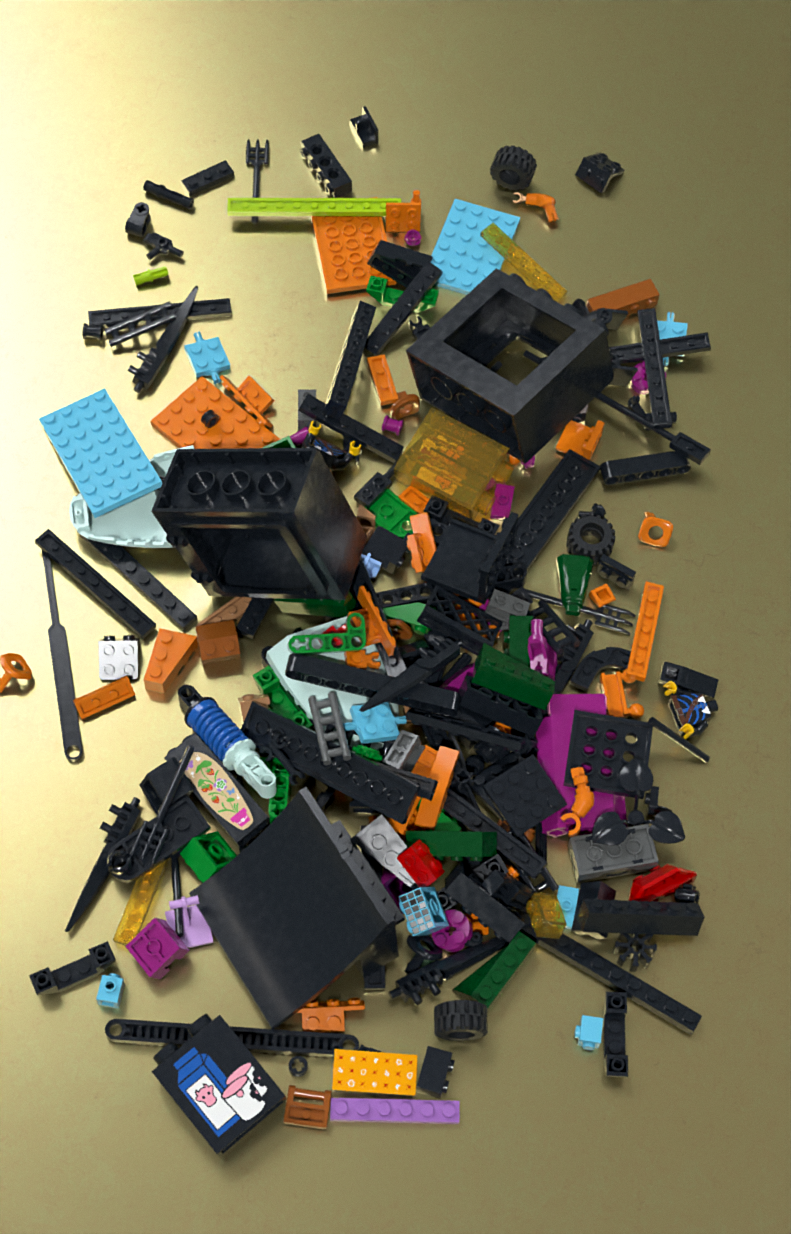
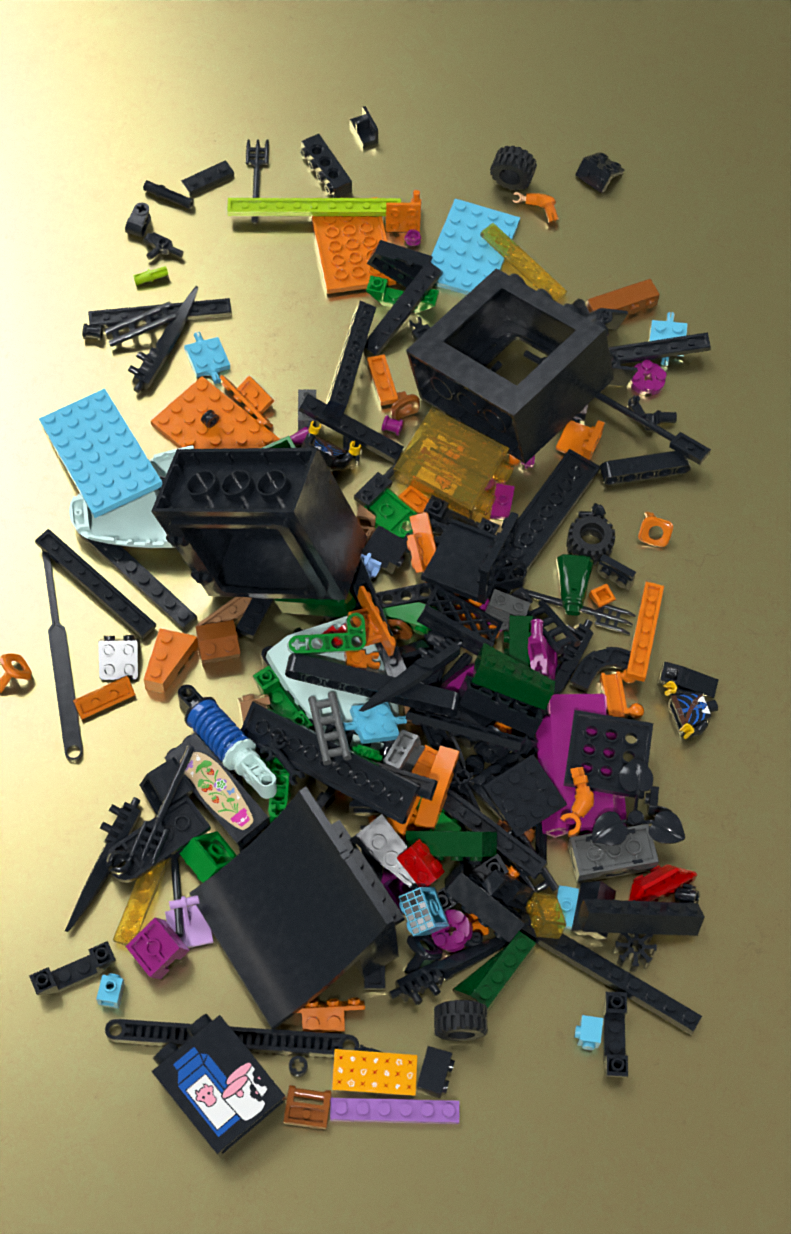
(654, 369): black tile -> none
(678, 739): black bar -> none

